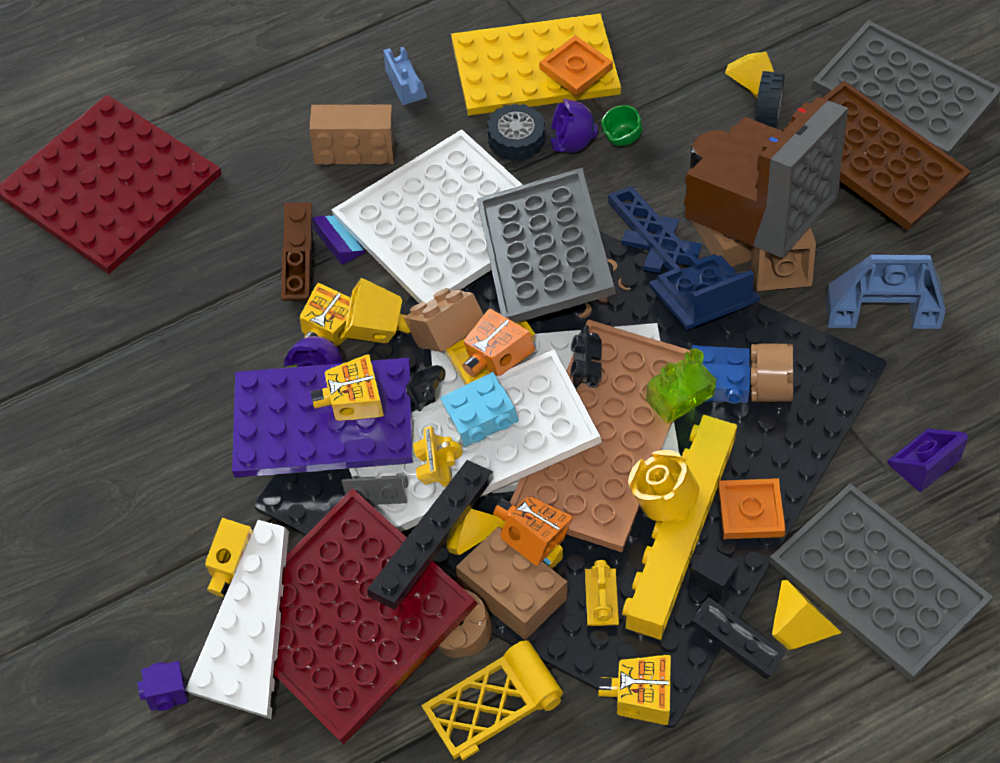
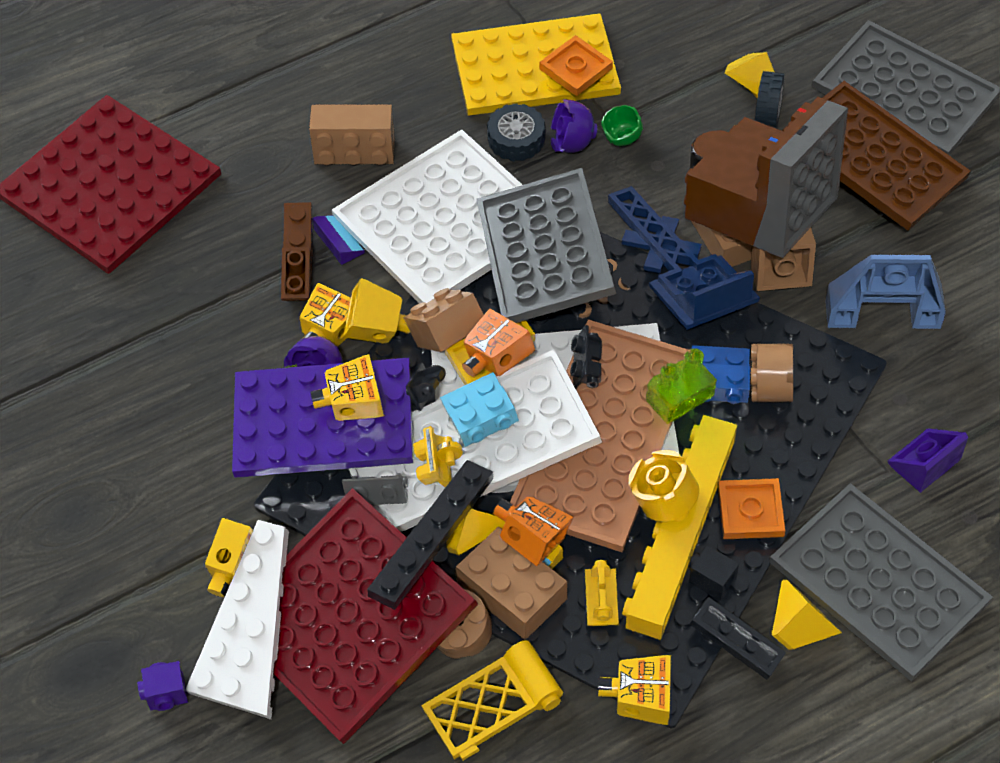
(403, 77): medium blue hinge -> none

